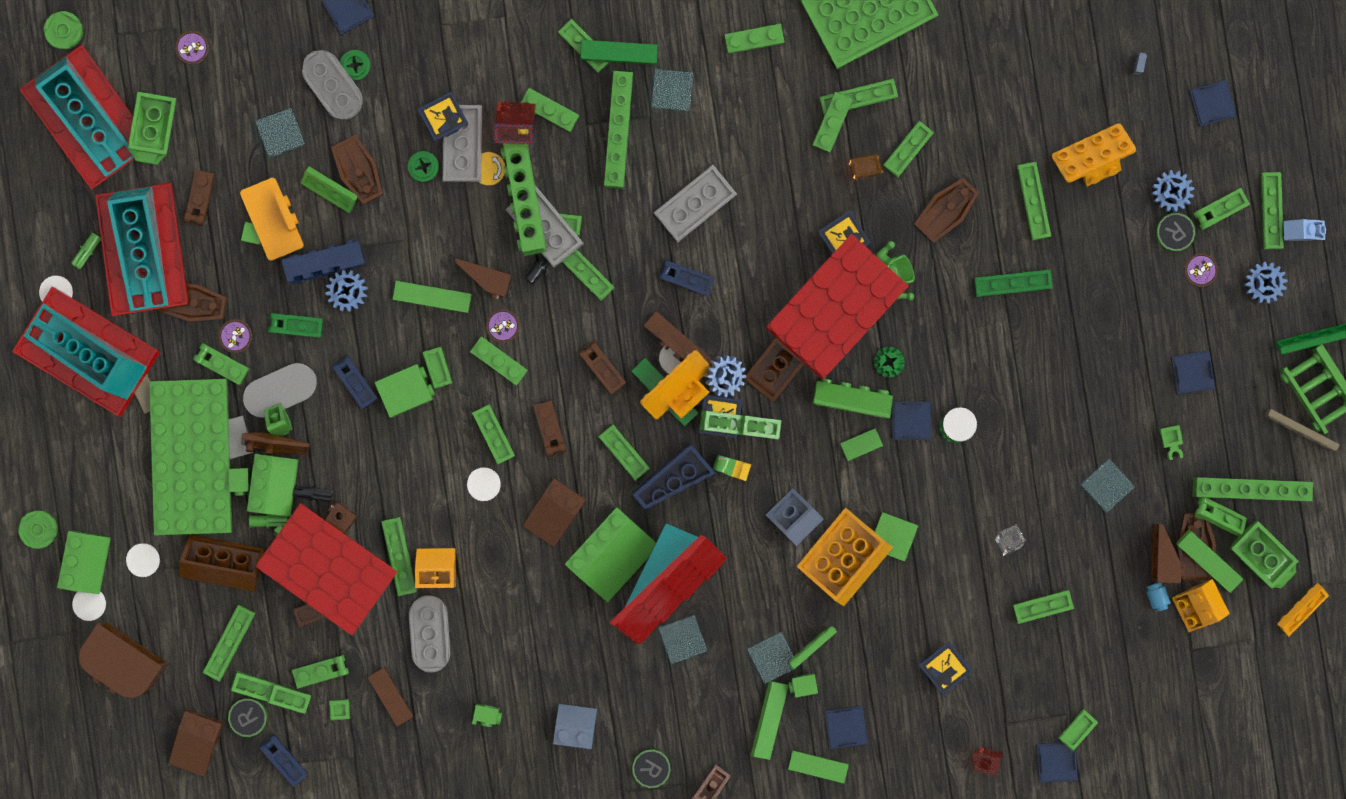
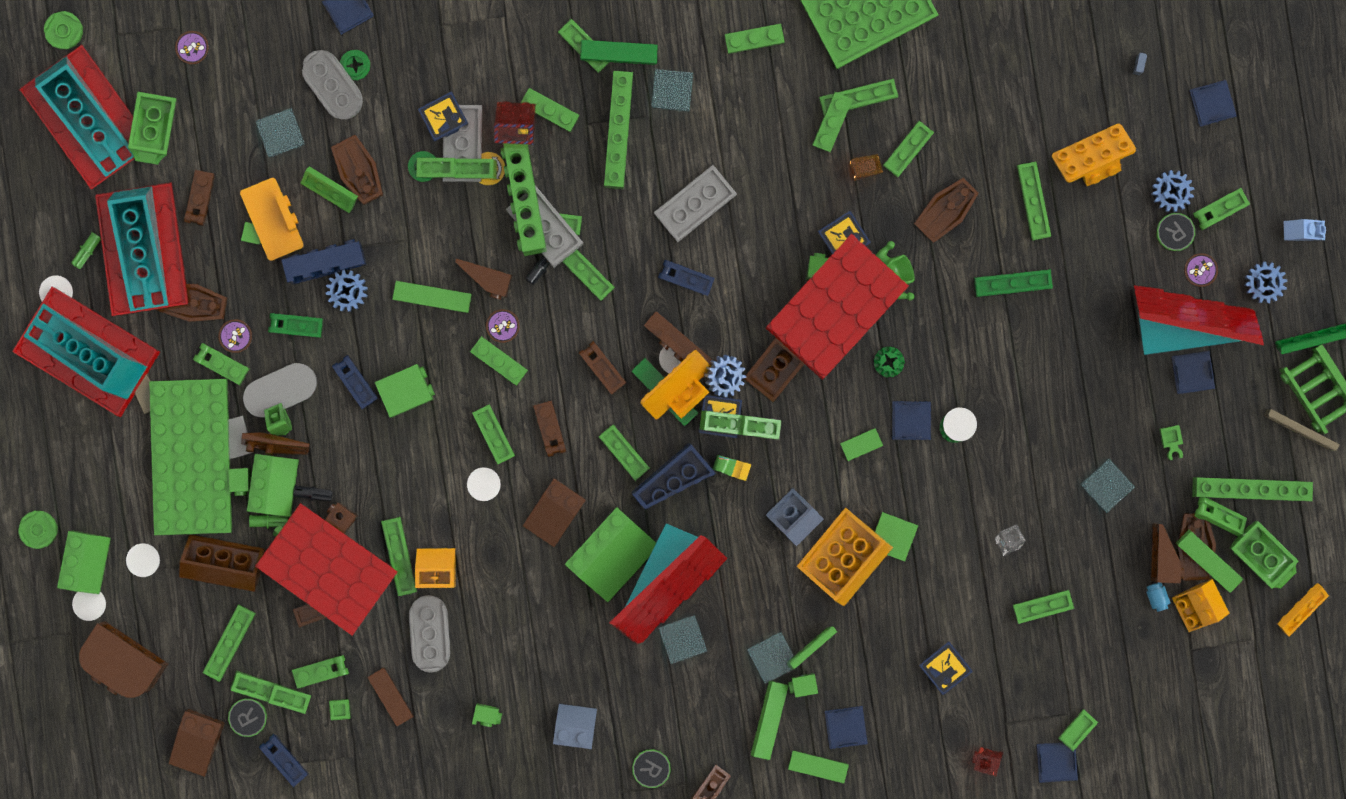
(437, 367): bright green tile -> none
(457, 168): none -> bright green slope
(815, 263): none -> bright green slope
(853, 399): bright green slope -> none
(1184, 322): none -> red piece
(1272, 210): bright green tile -> none

